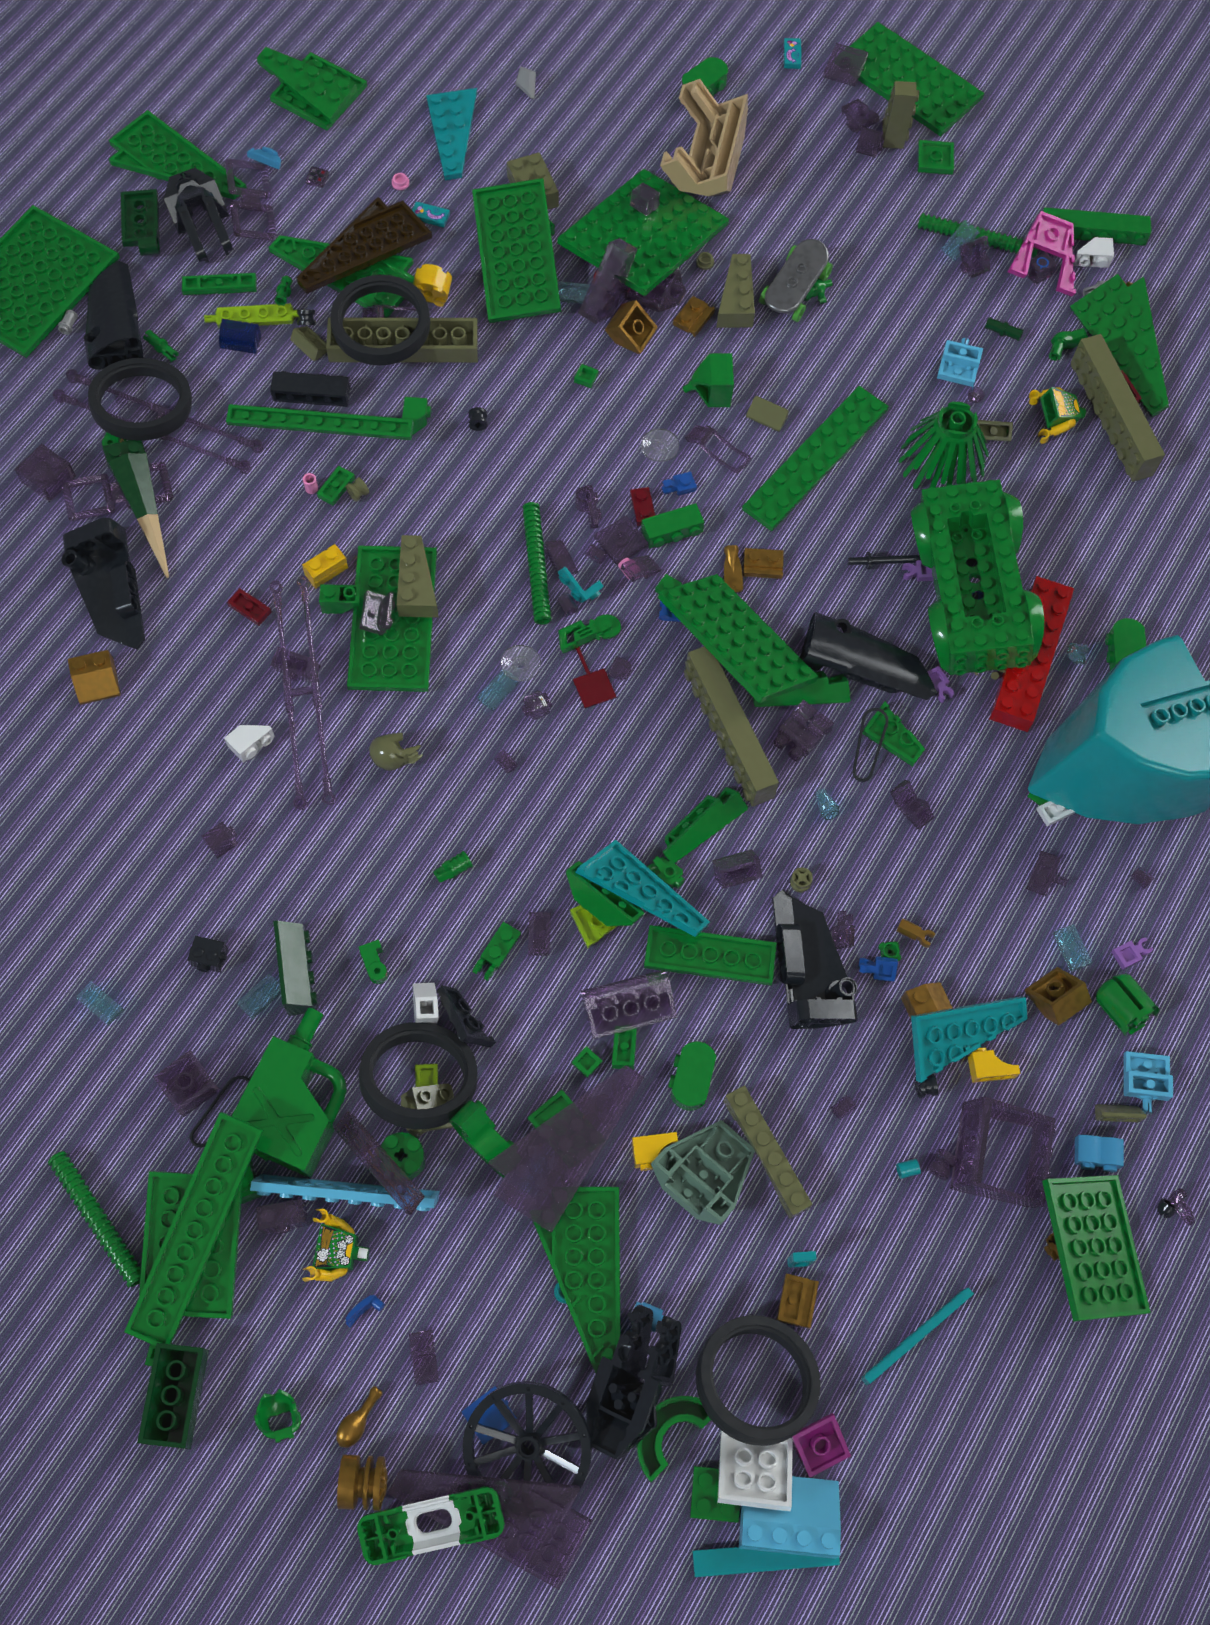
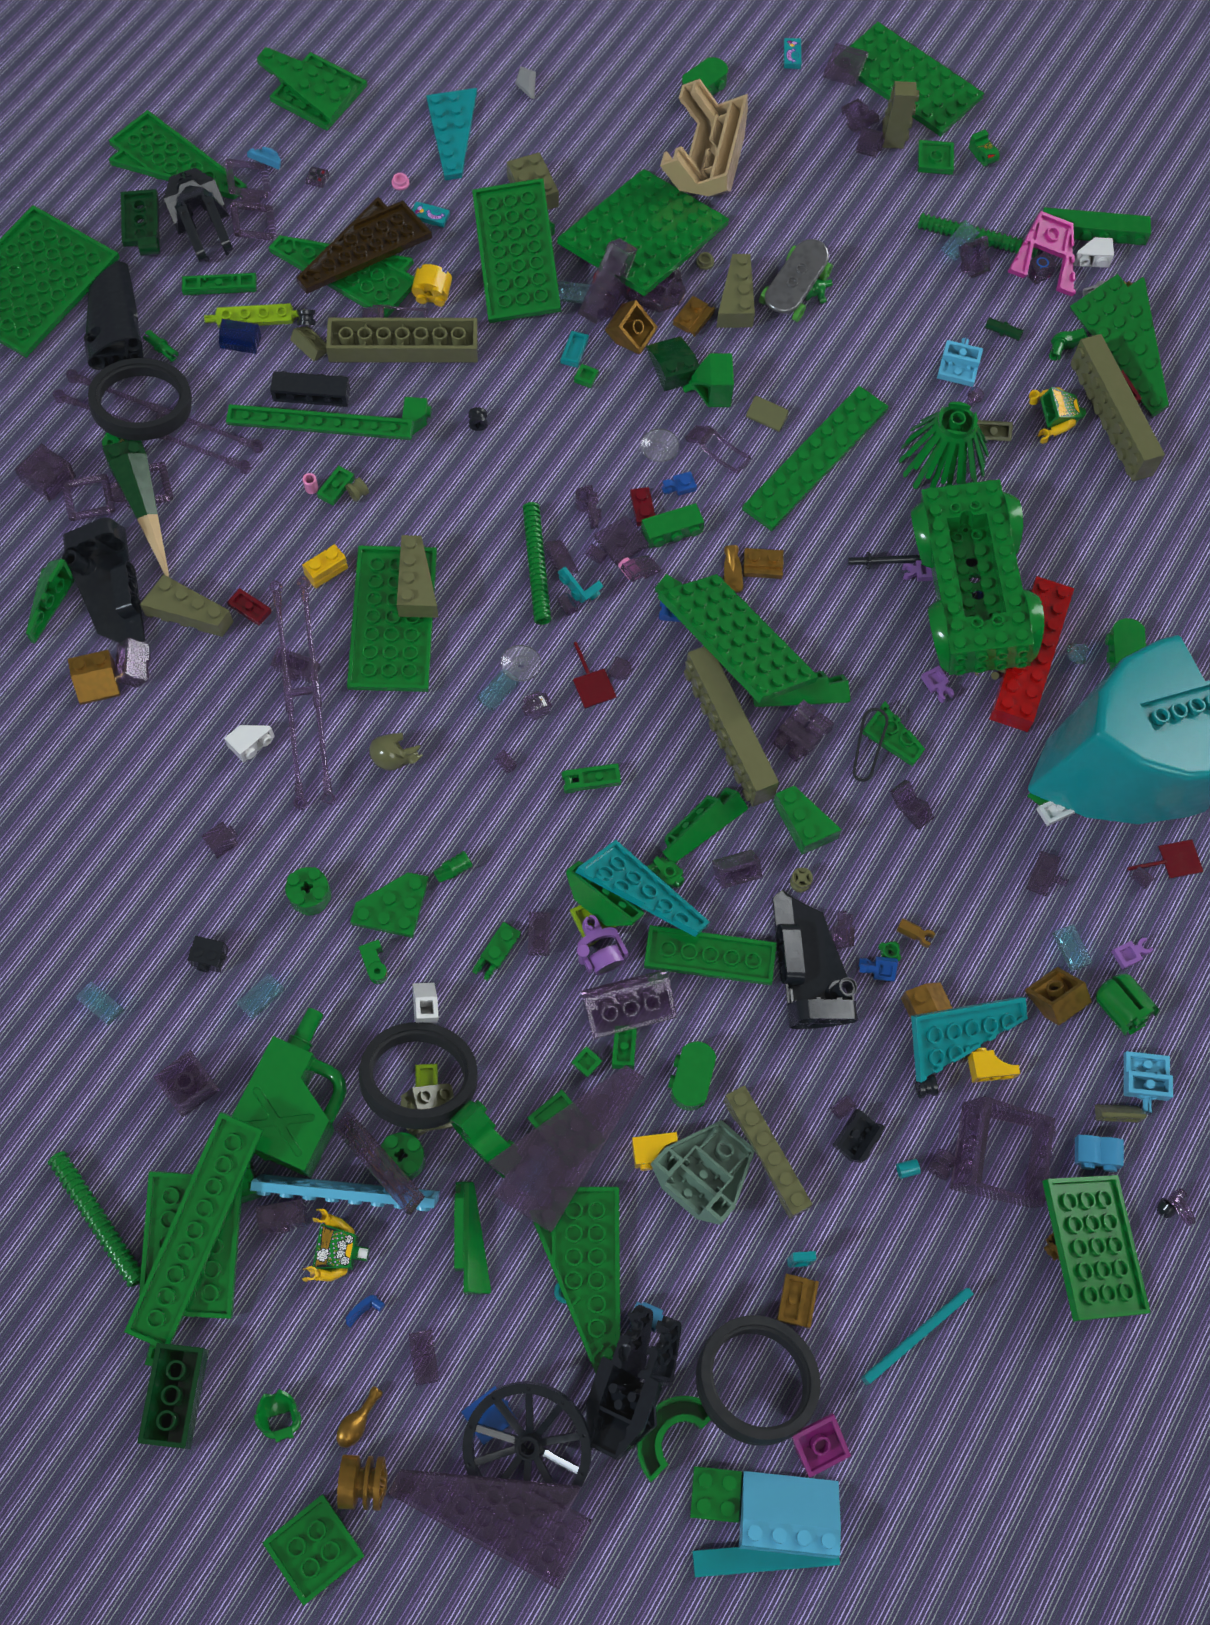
(51, 589): none -> green wedge
(66, 324): light grey pin -> none
(132, 662): none -> clear purple brick
(184, 606): none -> olive wedge
(210, 1108): black piece -> none
(283, 290): green pin -> none
(294, 967): slope -> none
(308, 879): none -> green brick
(313, 1549): none -> green plate
(338, 598): green slope -> none
(376, 284): black tyre -> none
(377, 612): bracket -> none
(393, 907): none -> green plate
(395, 1534): green piece -> none
(467, 1027): black wing -> none
(468, 1241): none -> green wedge
(574, 349): none -> teal tile
(591, 778): none -> green plate
(602, 627): green piece -> none
(606, 958): none -> medium lavender piece
(644, 199): brick -> none
(673, 362): none -> dark green slope
(755, 1474): white plate -> none
(804, 820): none -> green wedge
(827, 806): clear light blue cone -> none
(858, 1137): none -> black bracket
(864, 658): black panel -> none
(983, 148): none -> green leg
(1179, 859): none -> dark red piece

